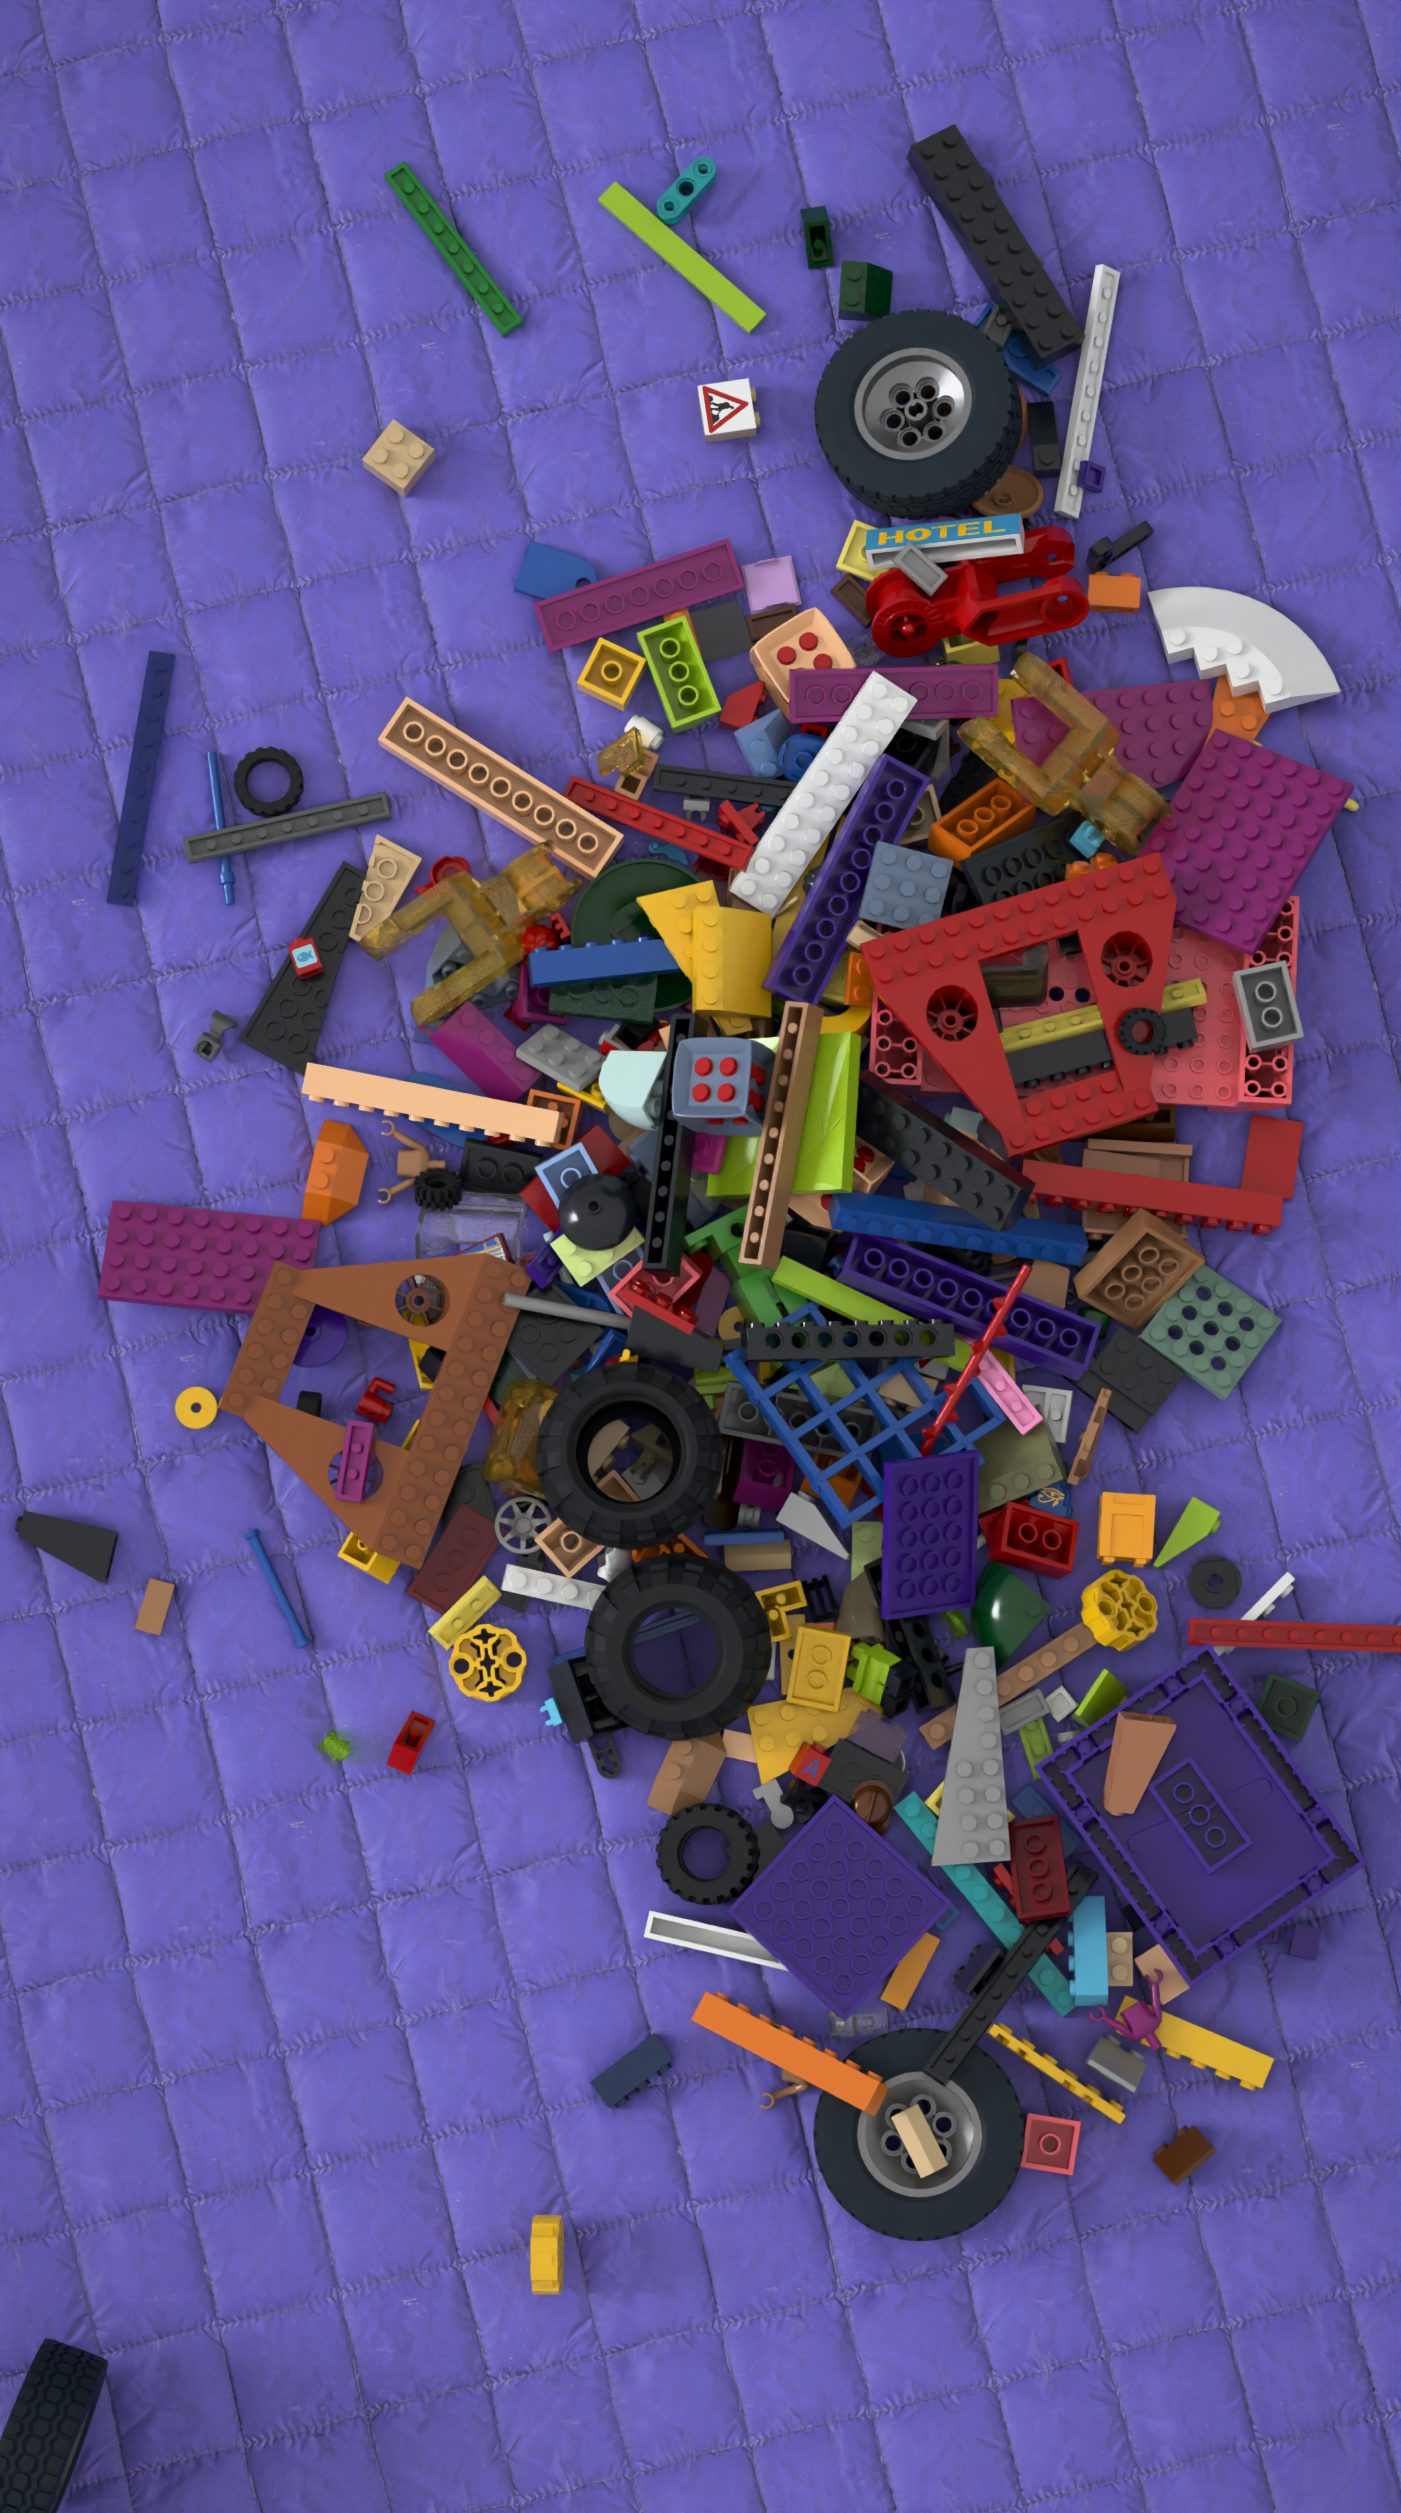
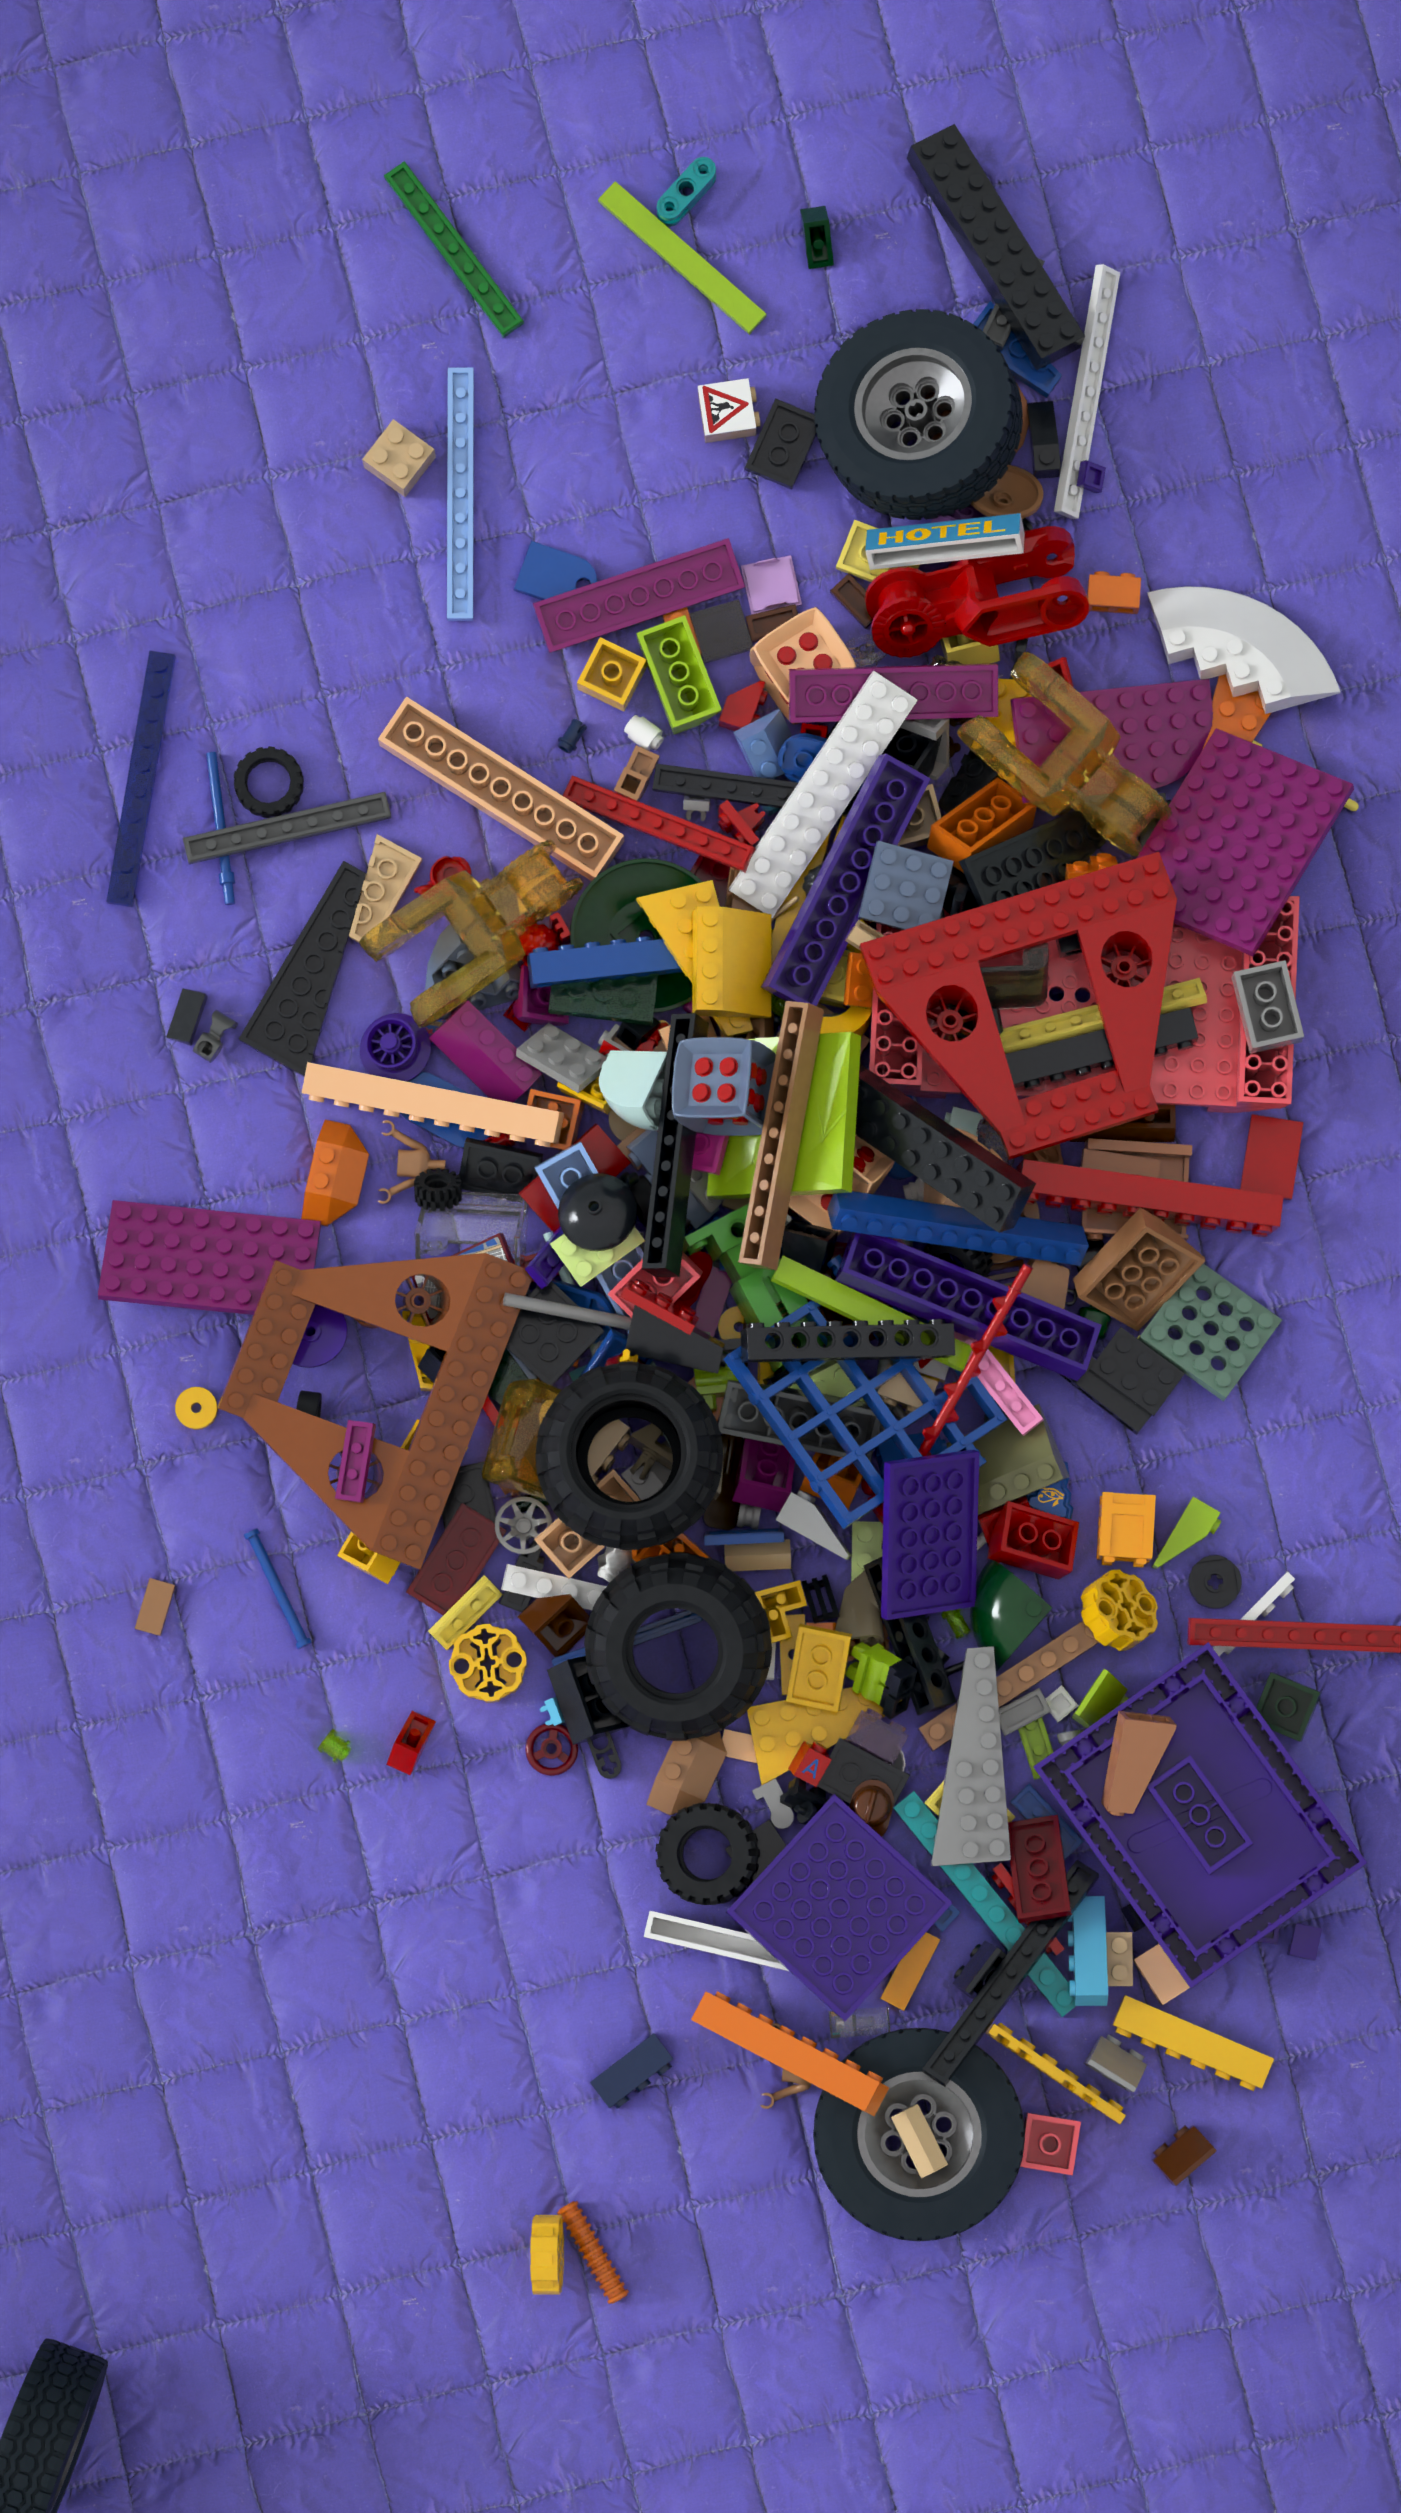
(74, 1543): black slope -> none
(187, 1016): none -> black slope
(305, 957): brick -> none
(373, 1406): red piece -> none
(395, 1047): none -> dark purple piece
(460, 494): none -> light blue plate
(532, 1756): none -> dark red piece
(556, 1622): none -> reddish brown slope
(571, 737): none -> dark blue pin
(593, 2252): none -> orange piece
(624, 752): clear yellow tile -> none
(672, 852): dark azure piece -> none
(782, 444): none -> black plate
(864, 291): slope -> none
(919, 568): light grey tile -> none
(1056, 1408): white wing -> none
(1087, 839): medium azure tile -> none
(1089, 1439): medium nougat wing -> none
(1106, 552): black beam -> none
(1139, 2018): magenta piece -> none
(1158, 1031): black tyre -> none

